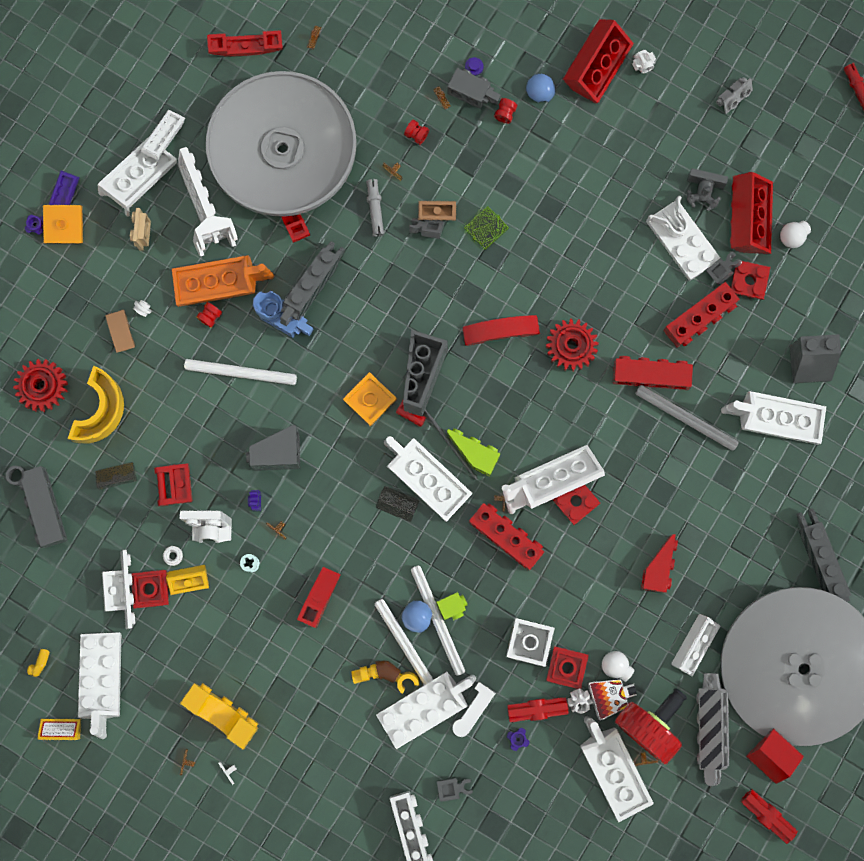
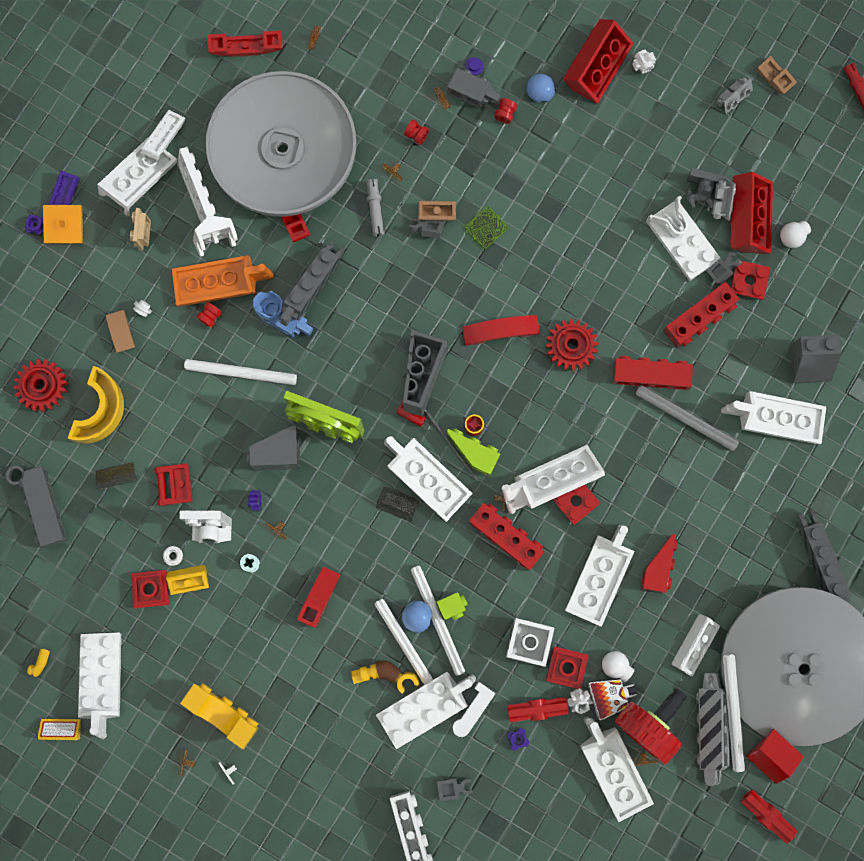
(117, 592): white bracket -> none
(323, 418): none -> lime piece
(369, 399): light orange plate -> none
(472, 423): none -> red wheel
(600, 578): none -> white hinge
(725, 190): none -> light grey hinge
(733, 712): none -> white axle
(774, 75): none -> medium nougat slope

